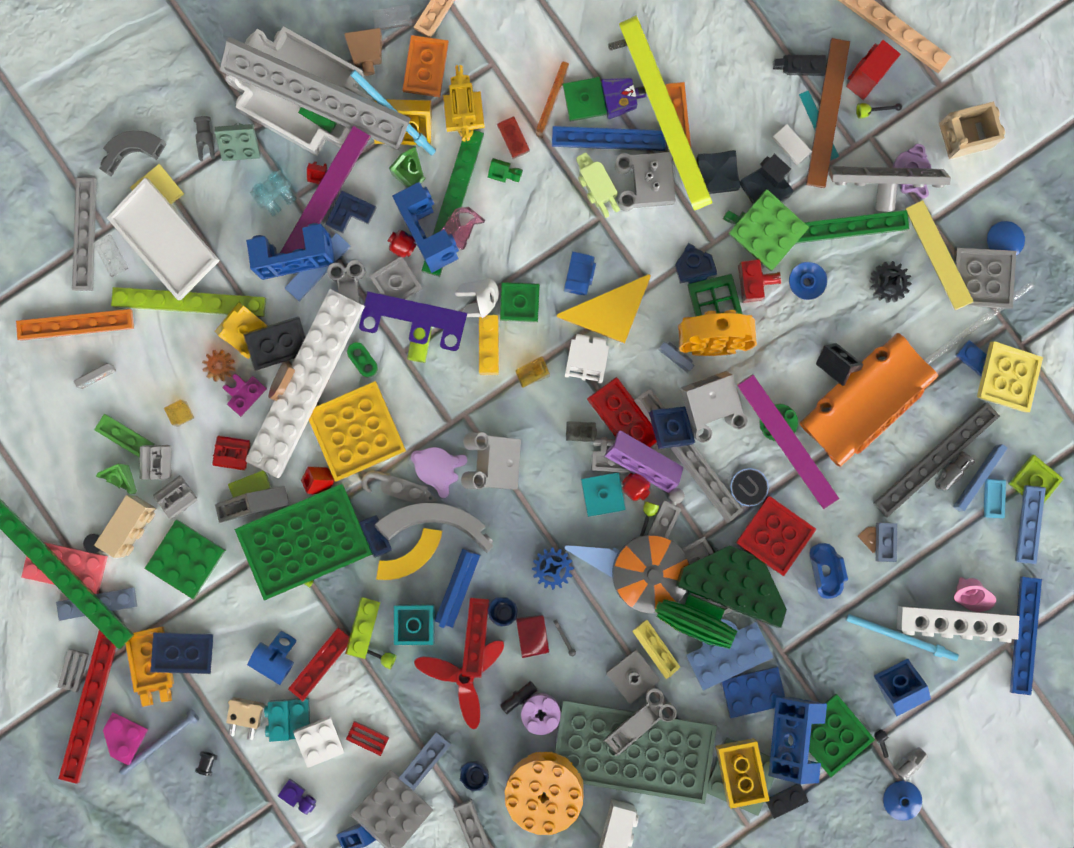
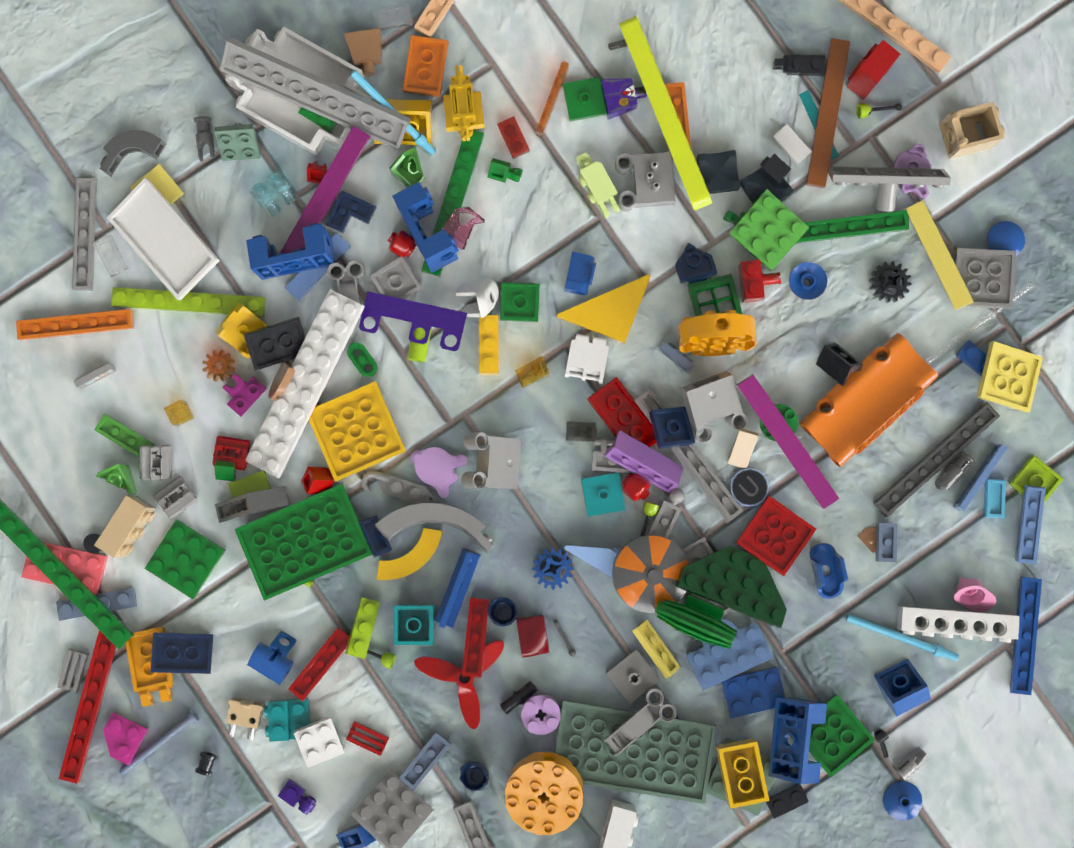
(225, 471): none -> green tile
(608, 138): blue plate -> none
(742, 448): none -> tile

